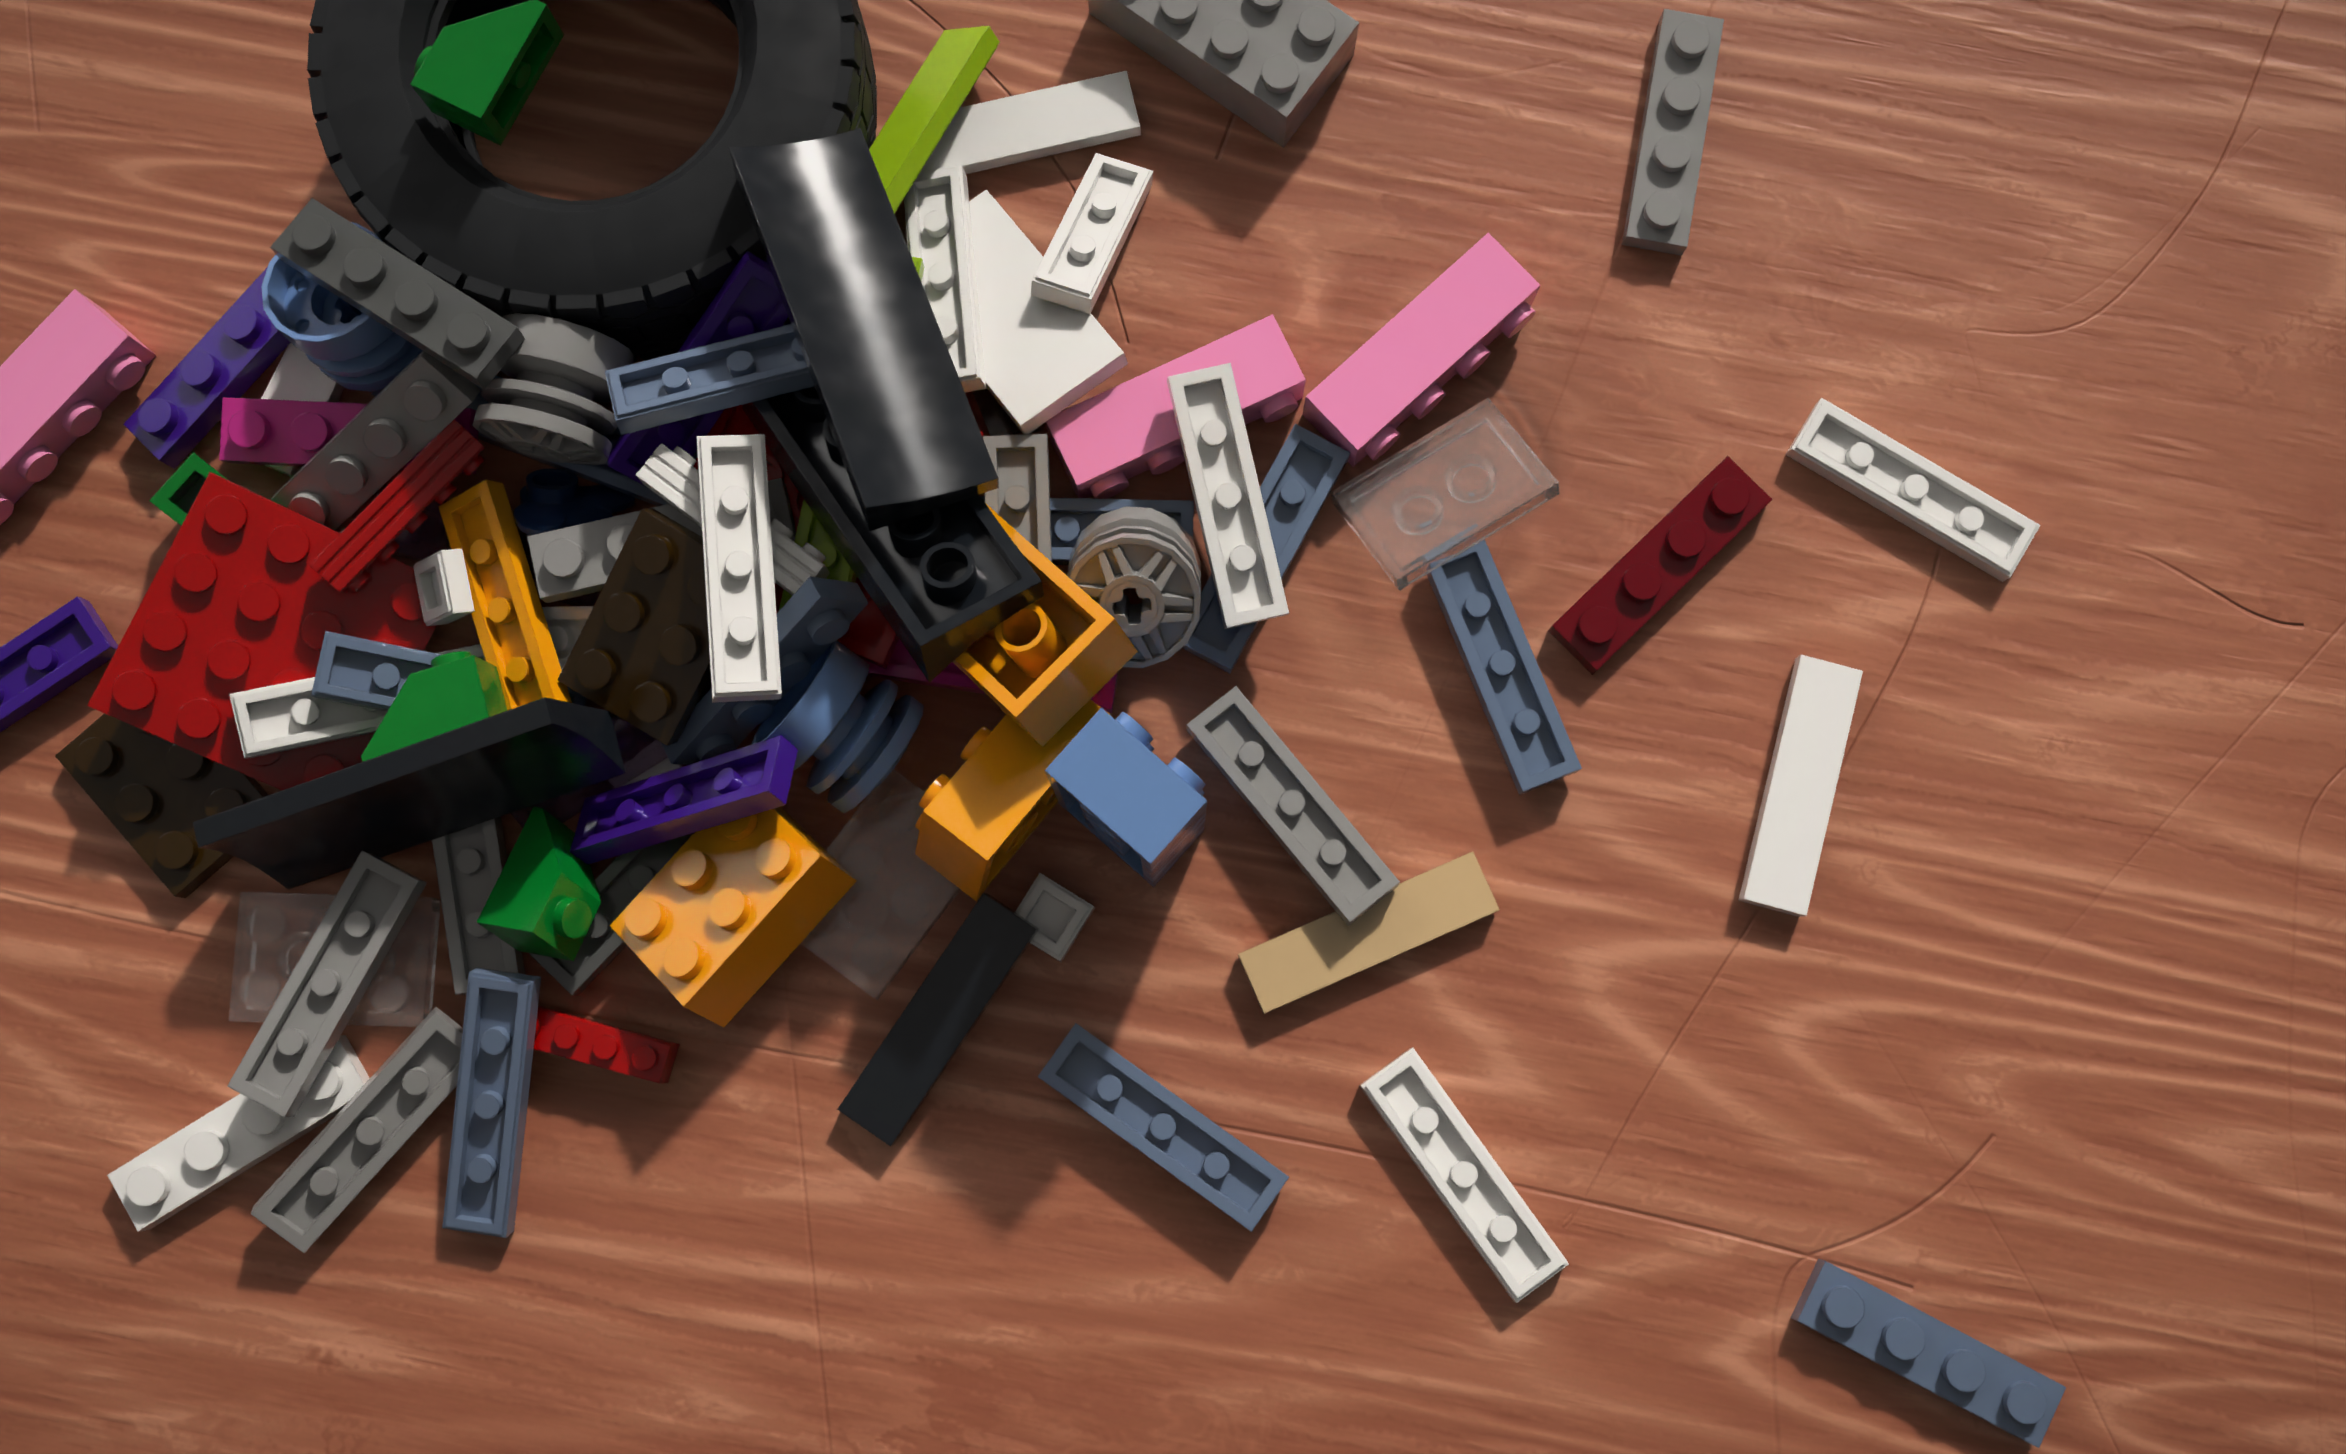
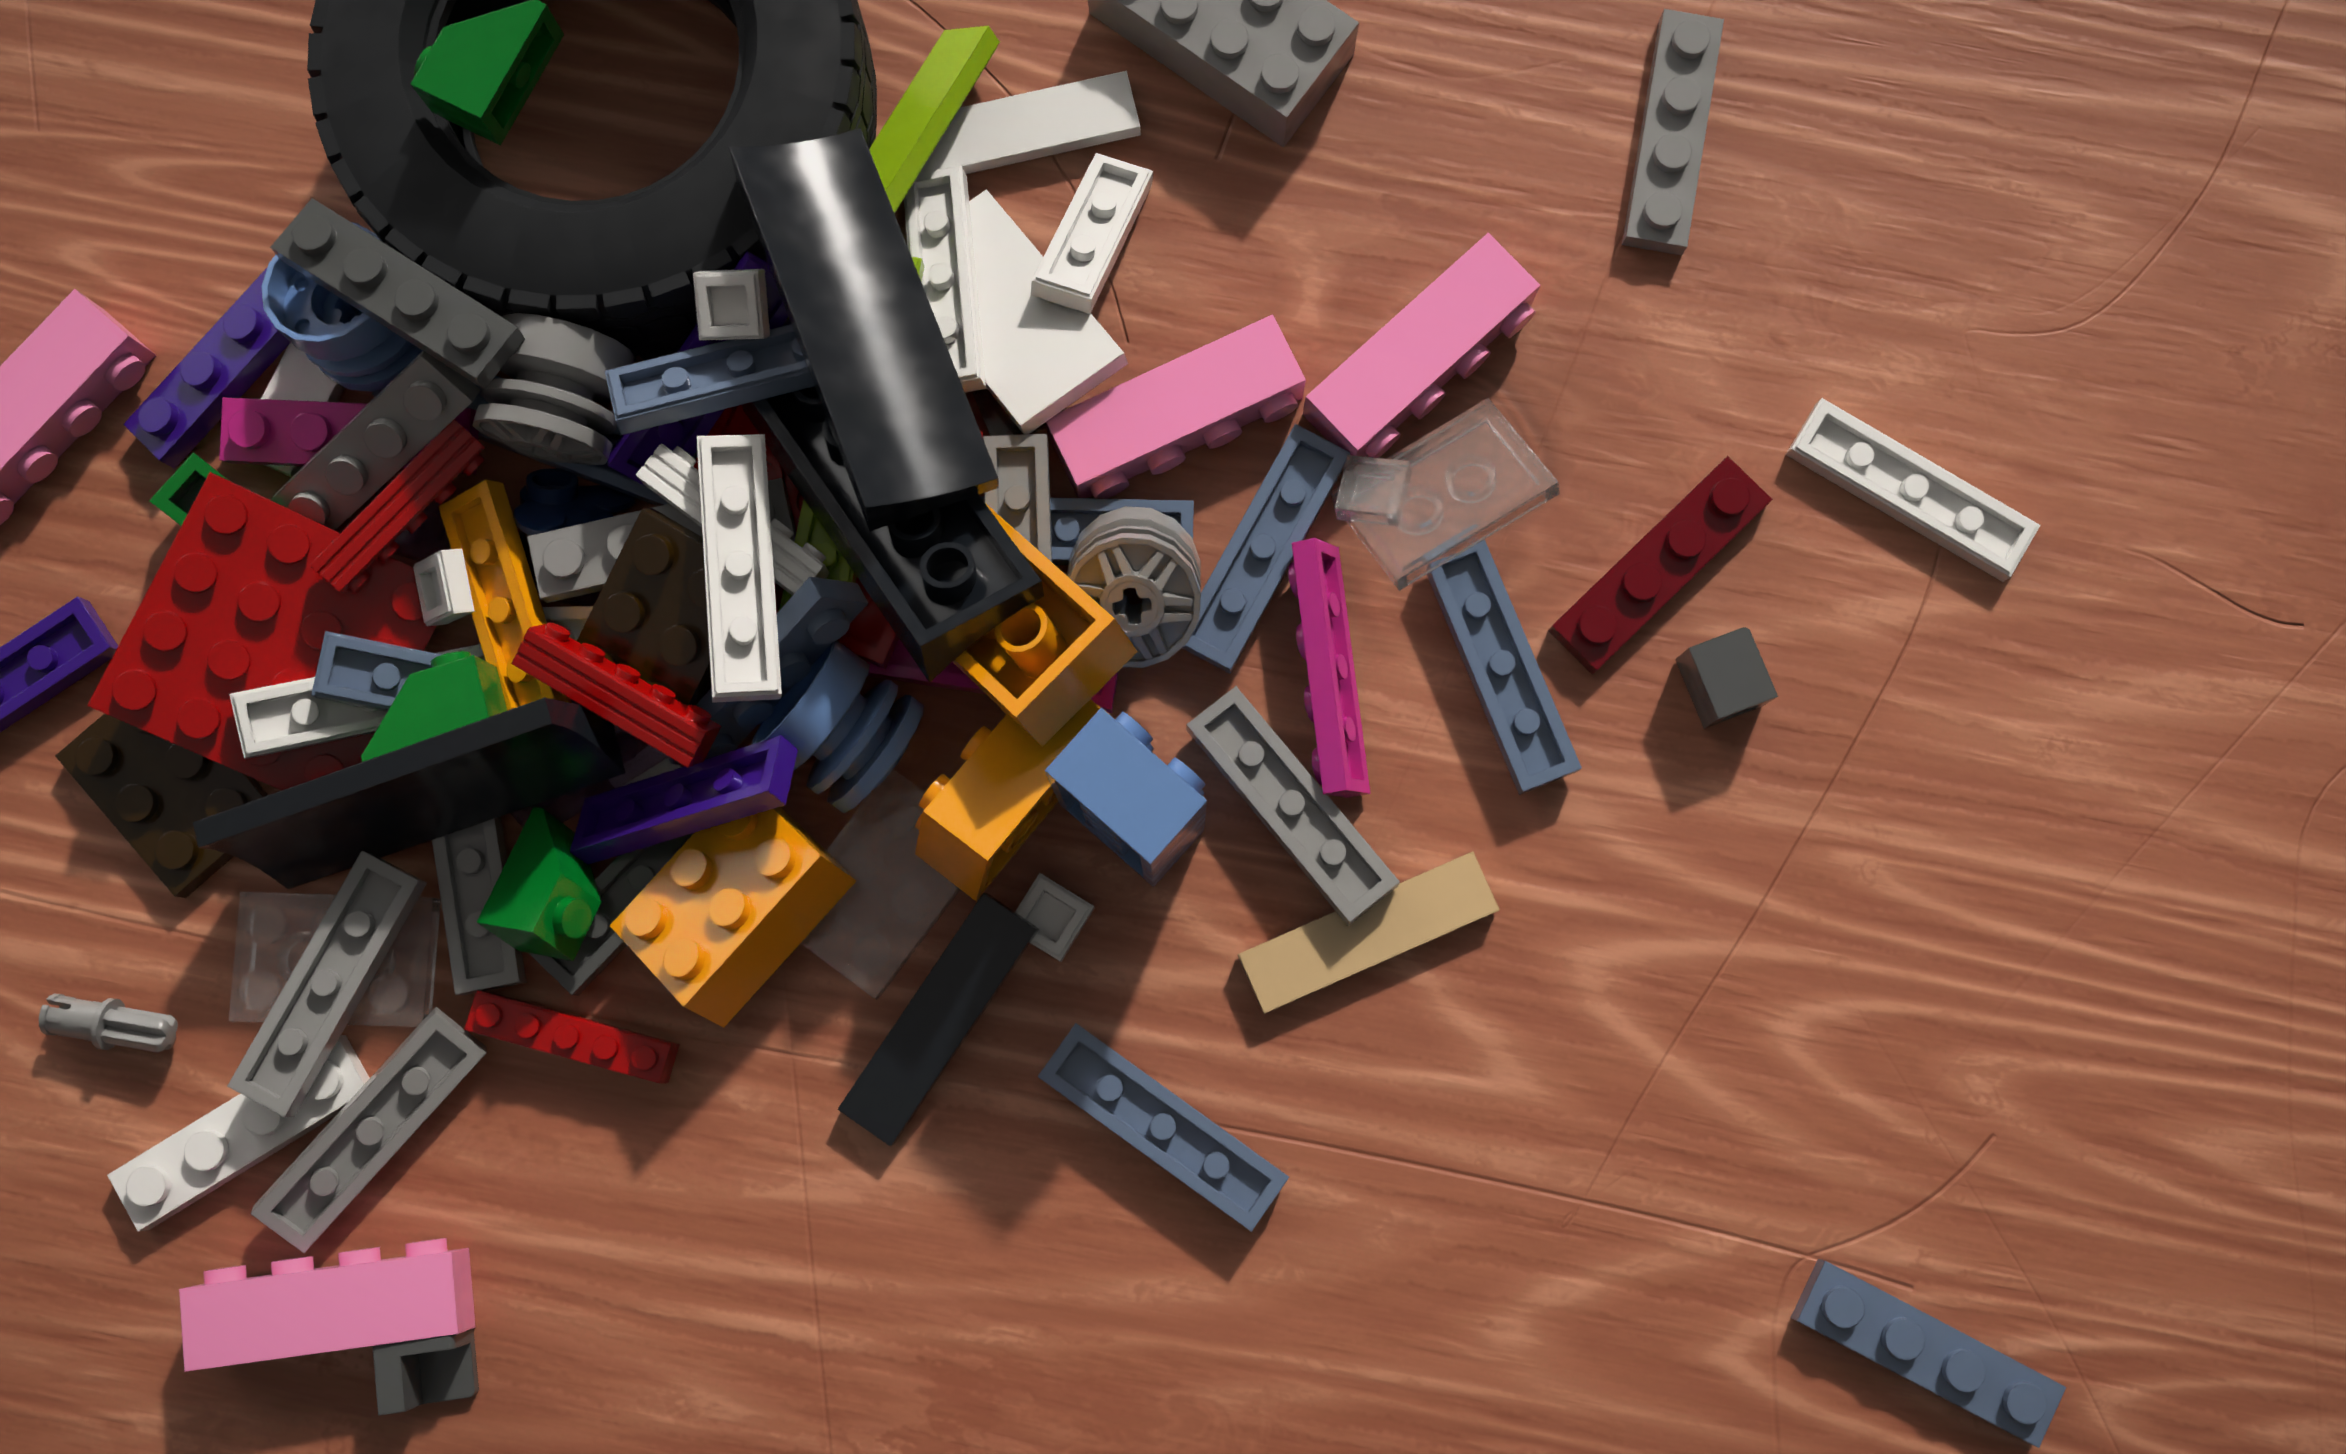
(107, 1023): none -> light grey axle
(326, 1308): none -> bright pink brick
(425, 1371): none -> dark grey panel
(491, 1102): sand blue tile -> none
(617, 693): none -> red piece
(731, 304): none -> white tile
(1227, 495): white plate -> none
(1332, 688): none -> dark pink plate
(1373, 490): none -> clear tile
(1464, 1175): white tile -> none
(1726, 677): none -> dark grey panel
(1800, 786): white tile -> none

